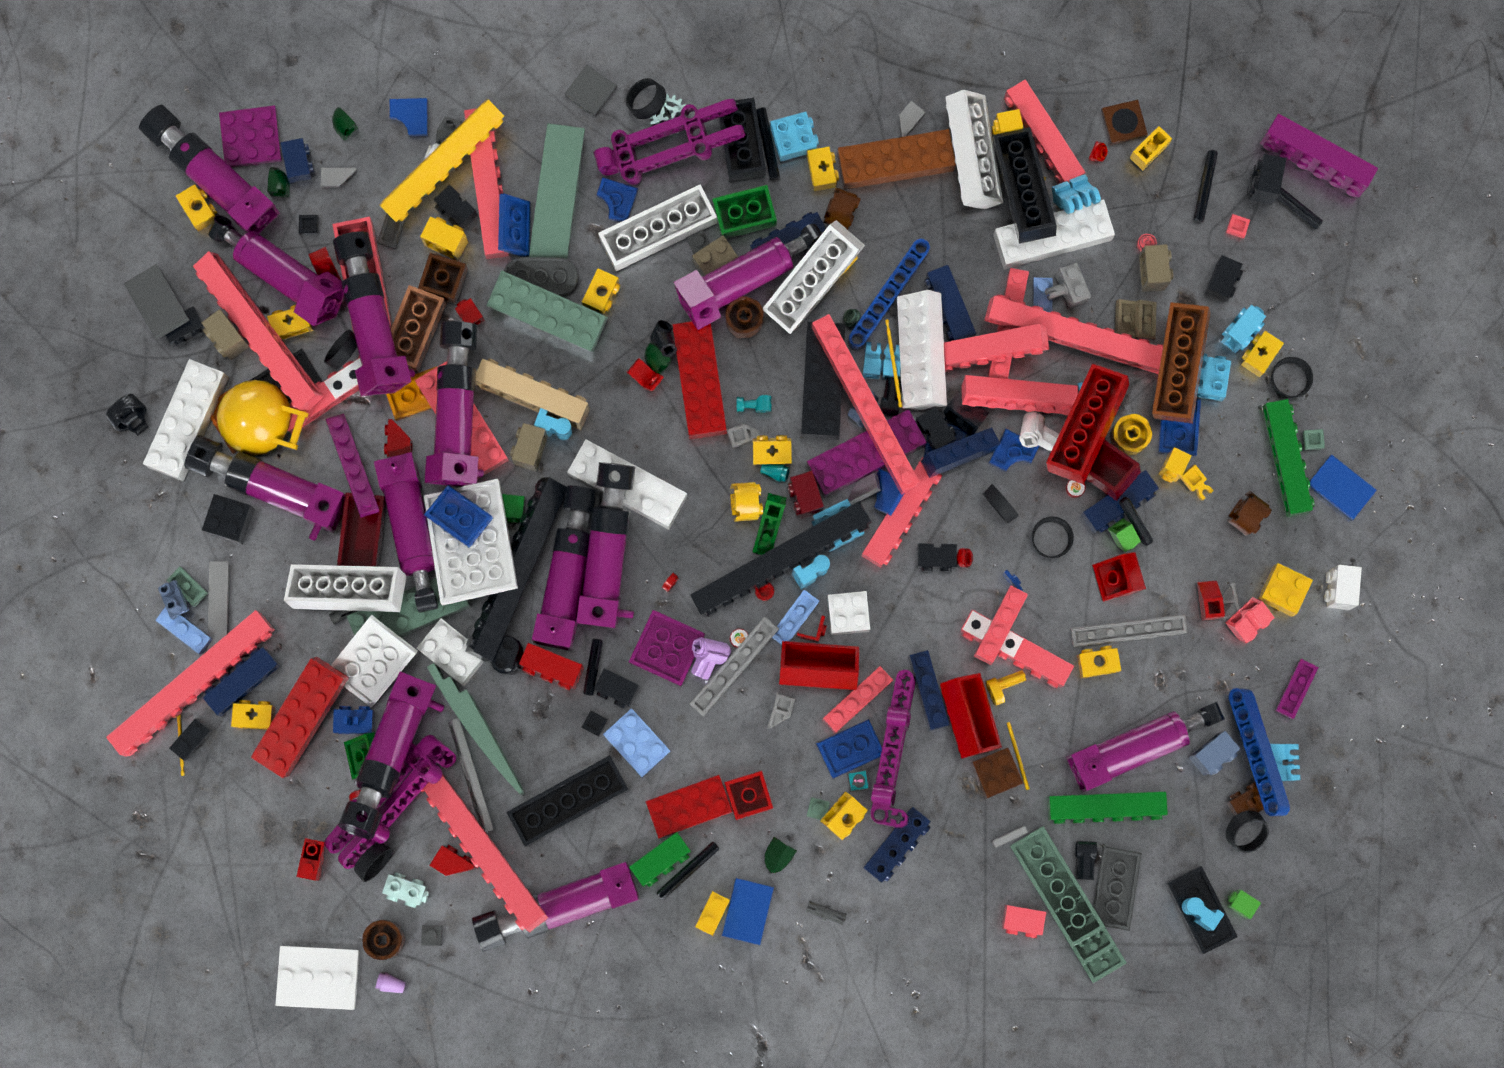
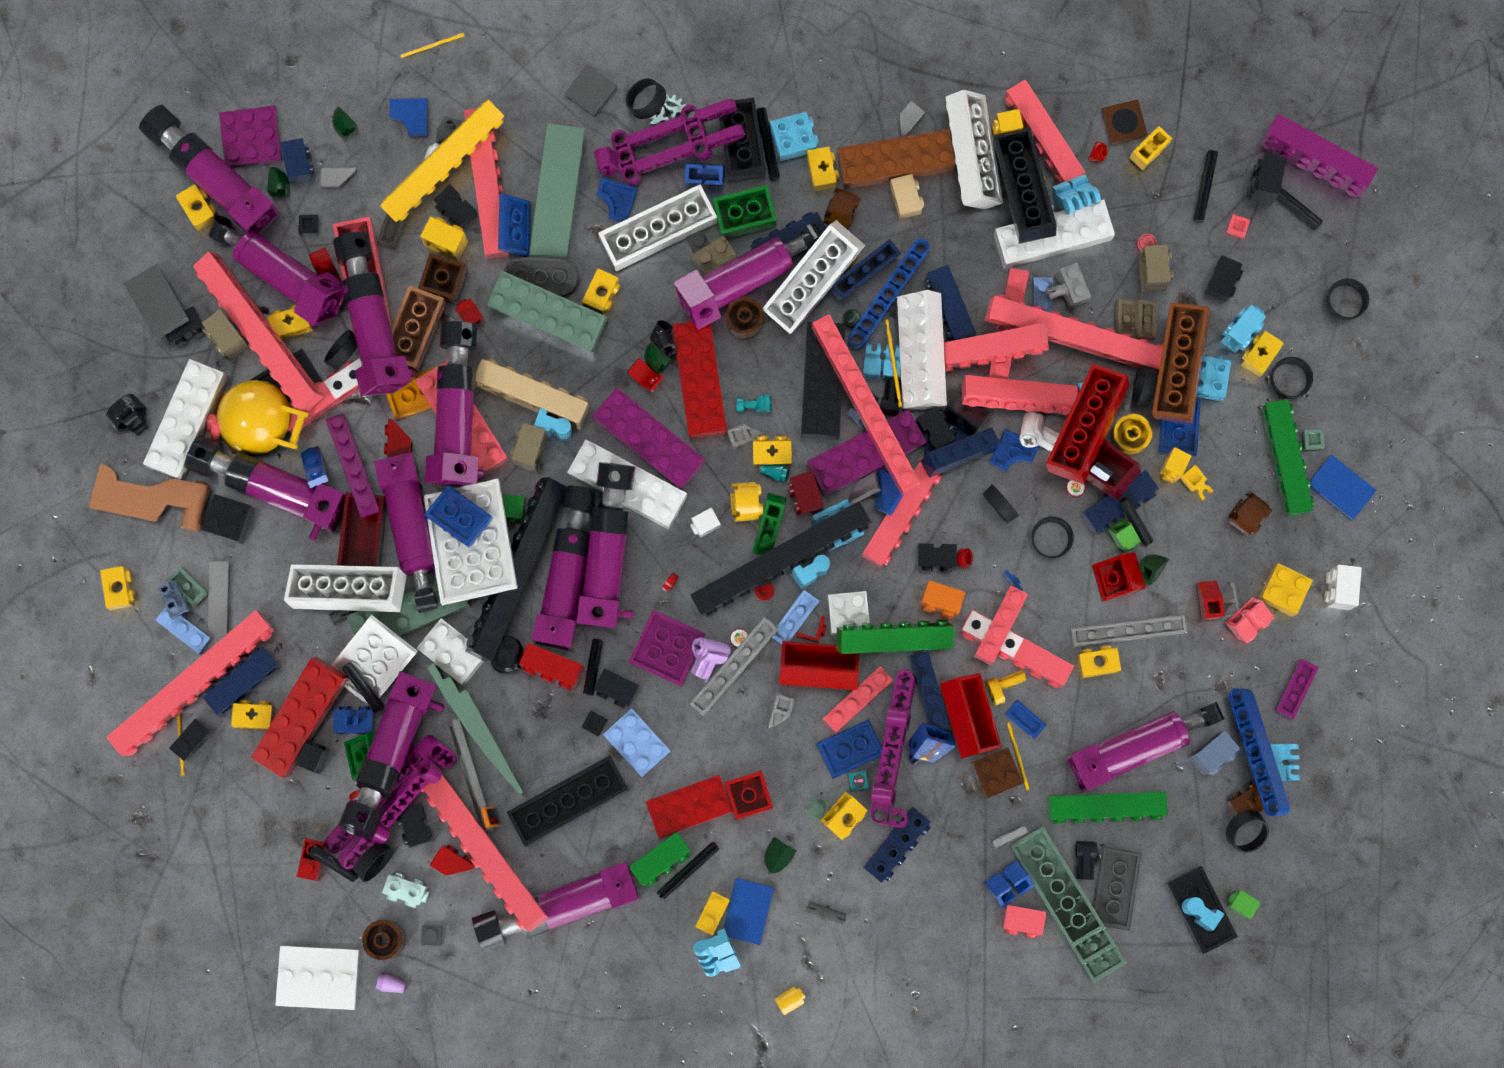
(110, 578): none -> yellow brick
(150, 502): none -> nougat door
(213, 427): none -> coral tile
(313, 757): none -> black brick
(314, 466): none -> blue plate
(332, 863): none -> black axle
(362, 686): none -> black axle
(413, 825): none -> black brick
(432, 45): none -> yellow axle
(491, 817): none -> slope
(648, 439): none -> magenta brick
(698, 172): none -> blue piece
(705, 523): none -> white brick
(716, 954): none -> medium azure legs
(790, 1000): none -> yellow brick
(865, 270): none -> dark blue brick
(895, 637): none -> green brick
(906, 196): none -> tan brick
(930, 743): none -> blue torso
(942, 600): none -> orange brick
(1000, 888): none -> blue piece
(1025, 719): none -> blue tile
(1101, 471): none -> tile
(1144, 387): none -> black tyre
(1152, 567): none -> dark green brick
(1359, 287): none -> black tyre

